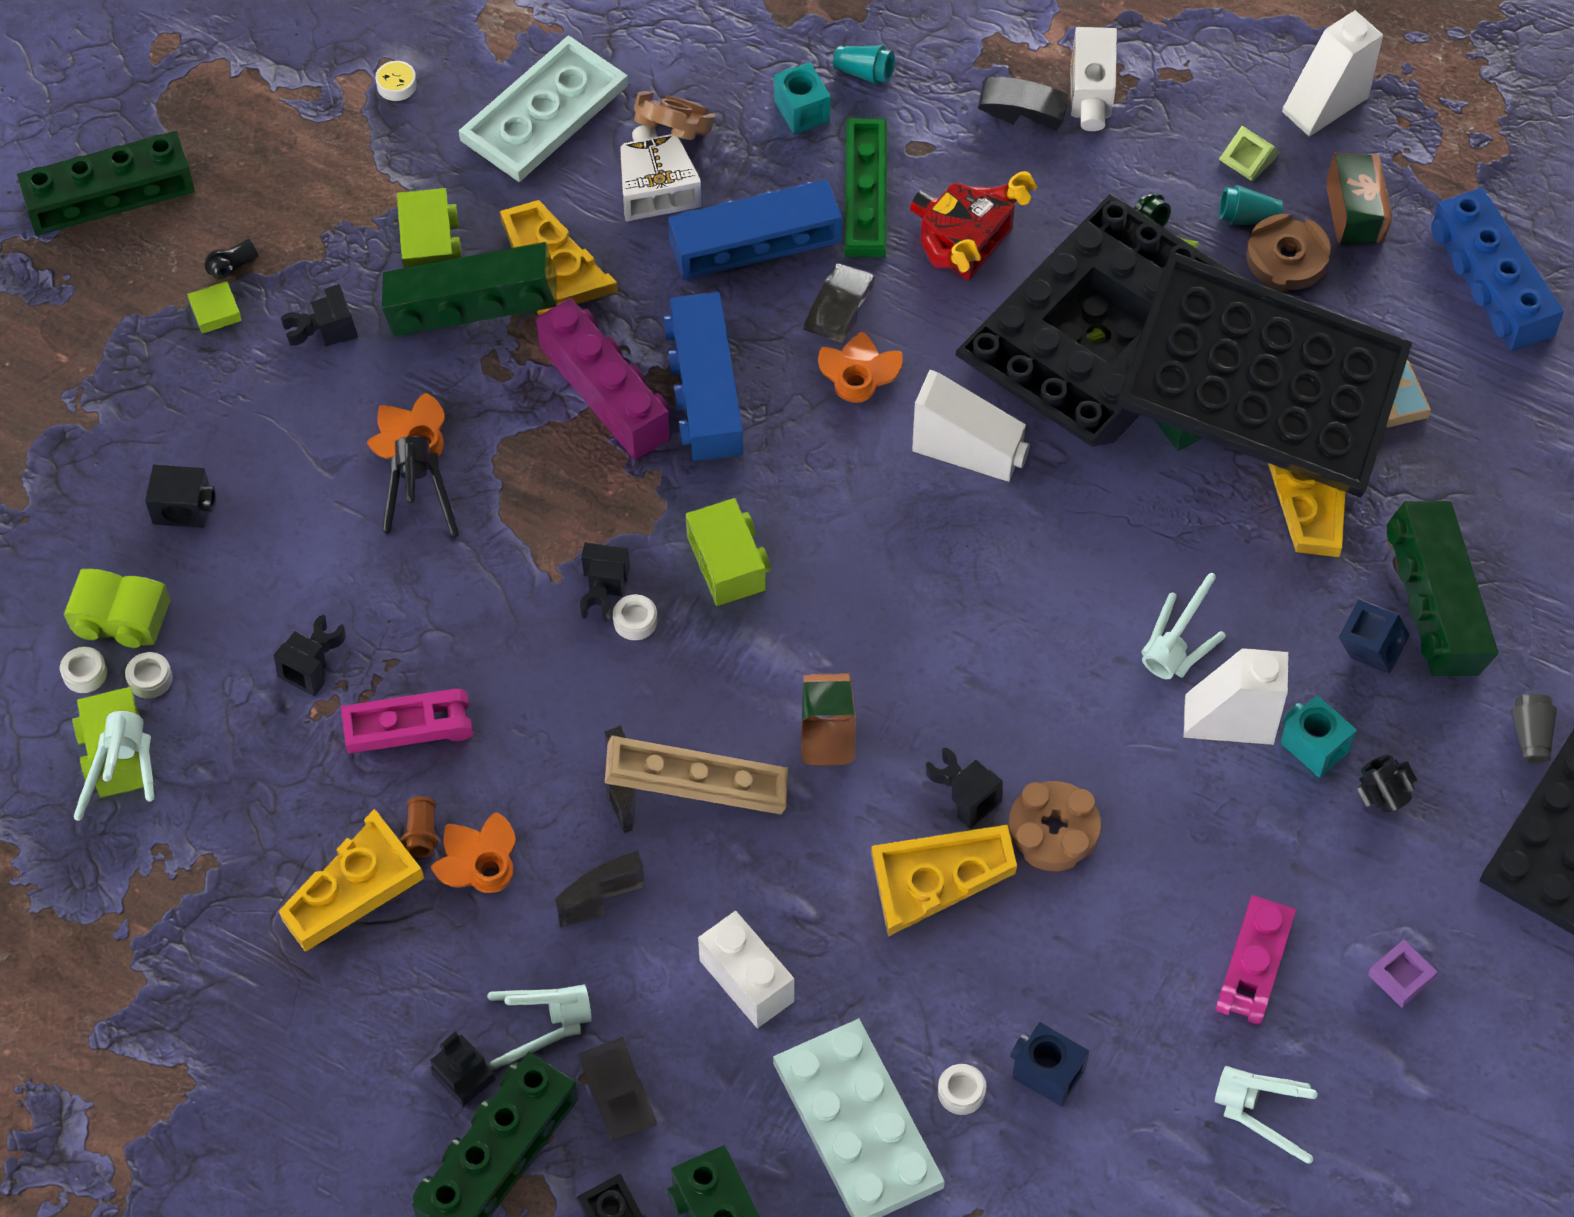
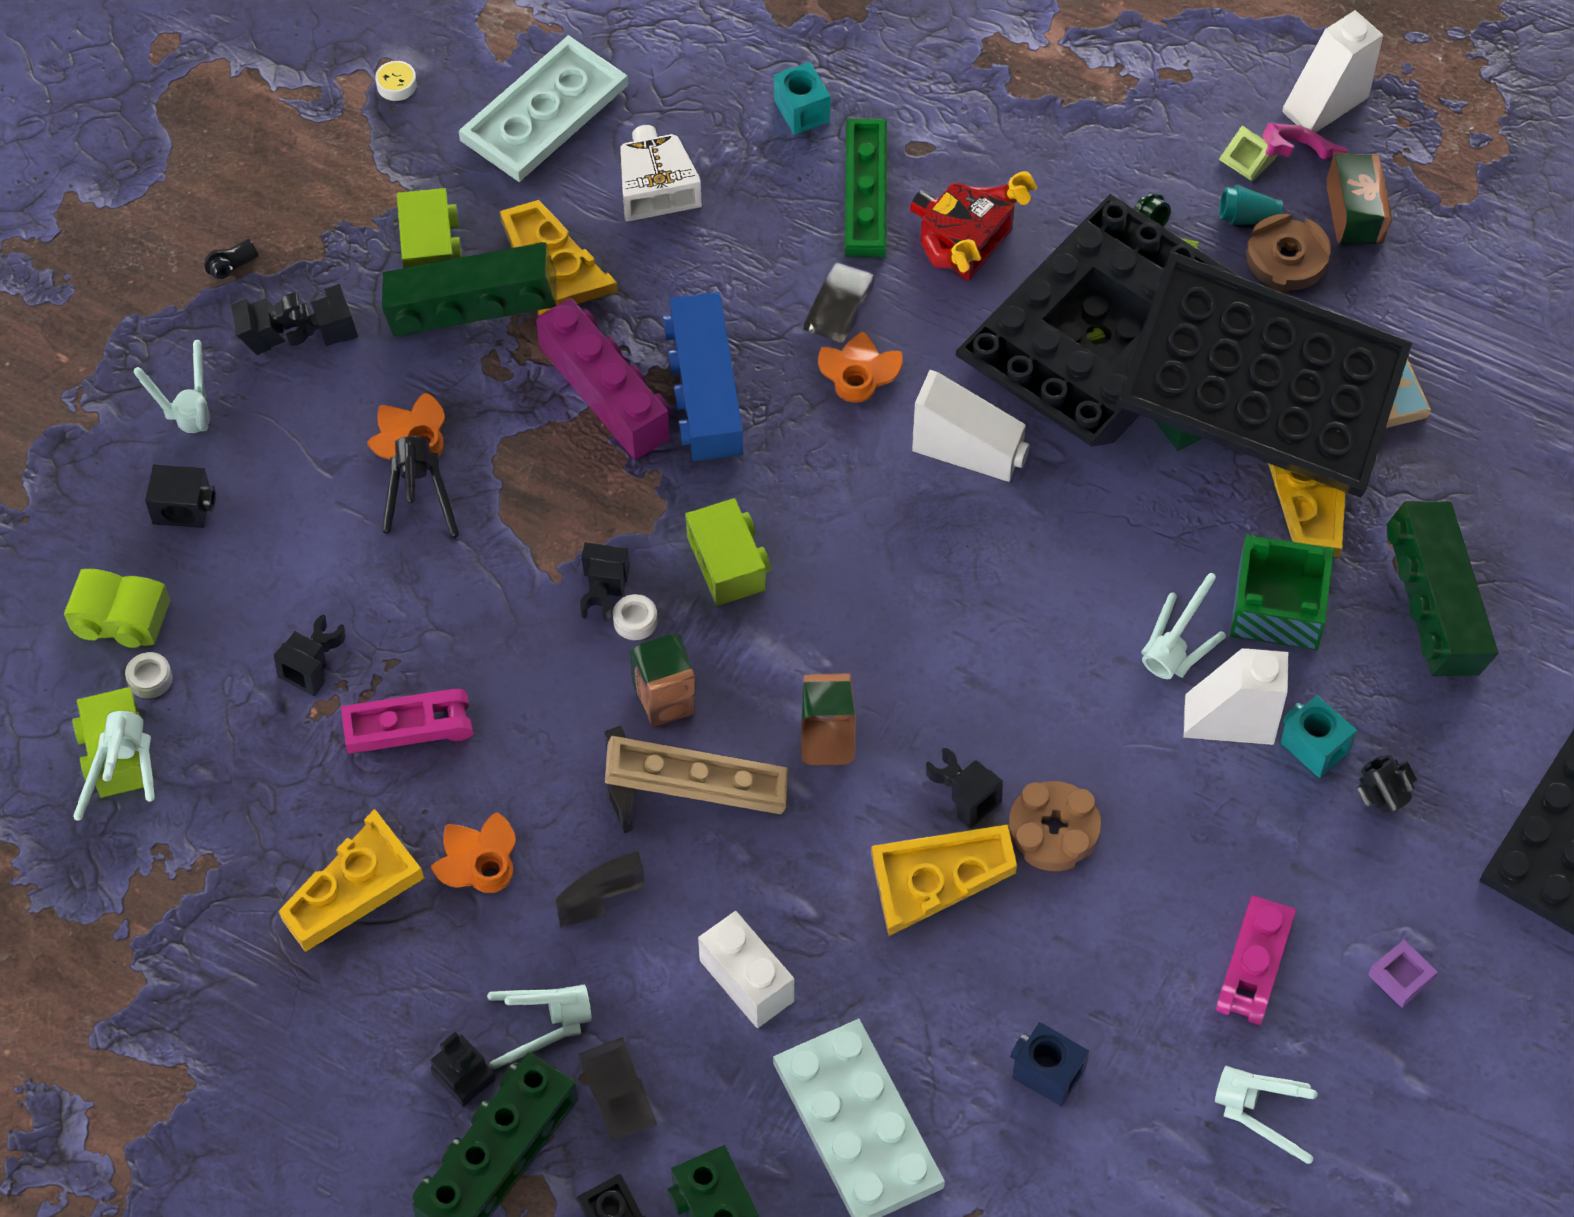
(83, 669): white tile -> none
(106, 182): dark green brick -> none
(189, 405): none -> light aqua plant
(214, 307): lime tile -> none
(261, 323): none -> black piece
(420, 835): dark orange pin -> none
(659, 678): none -> piece
(682, 115): medium nougat plate -> none
(755, 229): blue brick -> none
(868, 63): teal cone -> none
(961, 1089): white tile -> none
(1013, 97): black slope -> none
(1093, 76): white torso -> none
(1278, 134): none -> dark pink helmet
(1282, 592): none -> green container
(1374, 636): dark blue brick -> none
(1496, 269): blue brick -> none
(1534, 725): dark grey cone -> none

